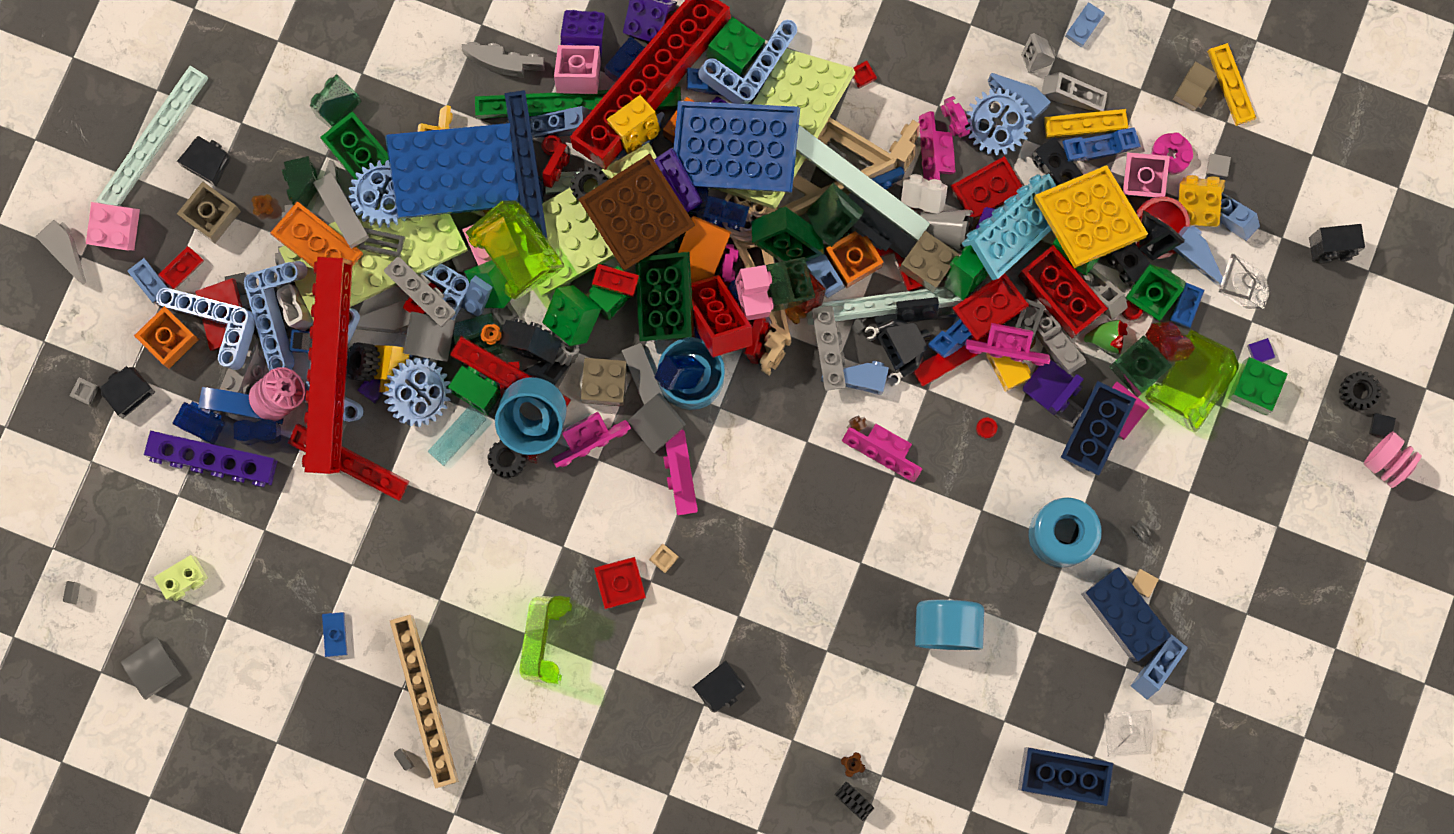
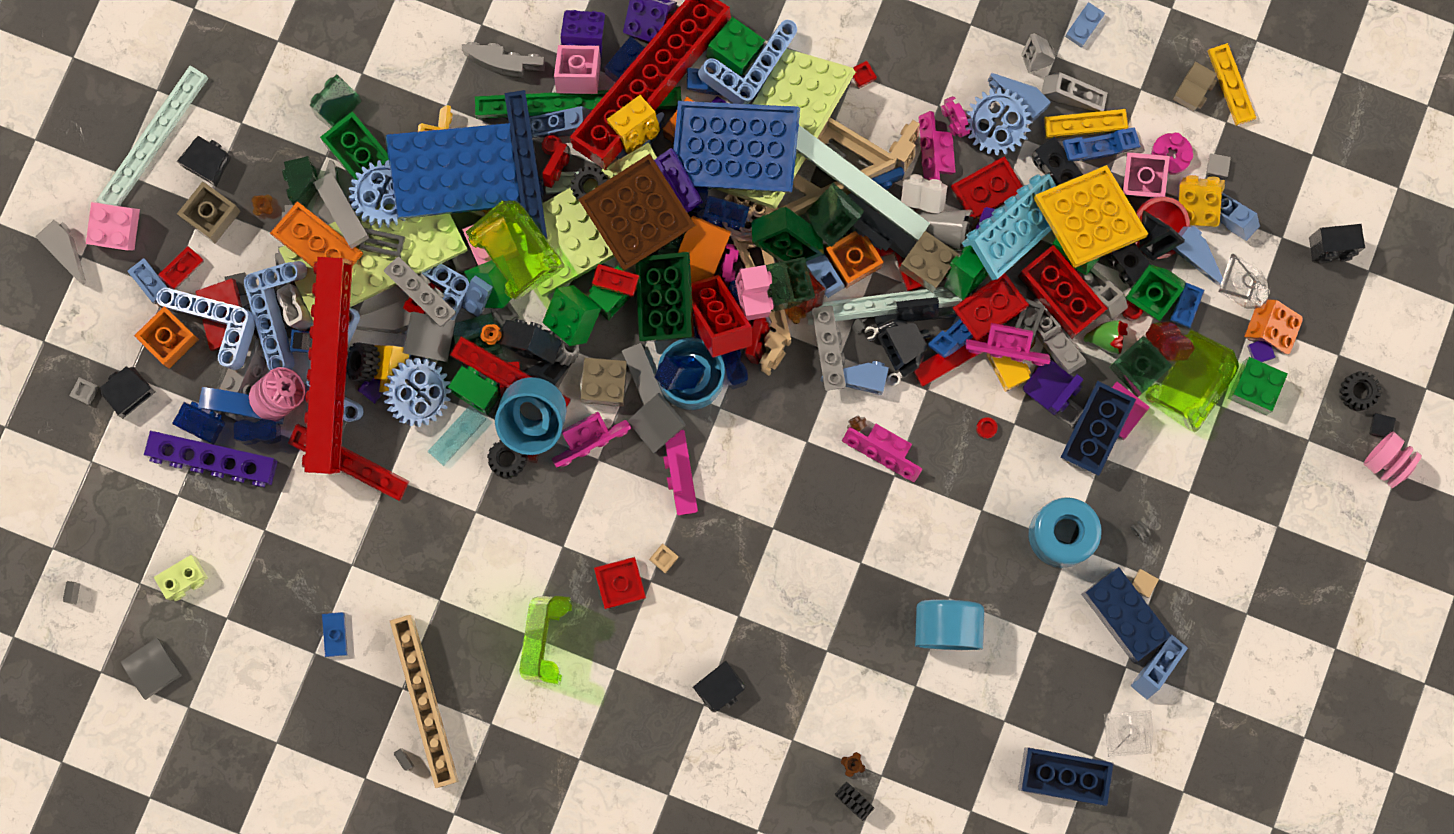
(735, 370): none -> clear blue brick
(1275, 325): none -> orange bracket

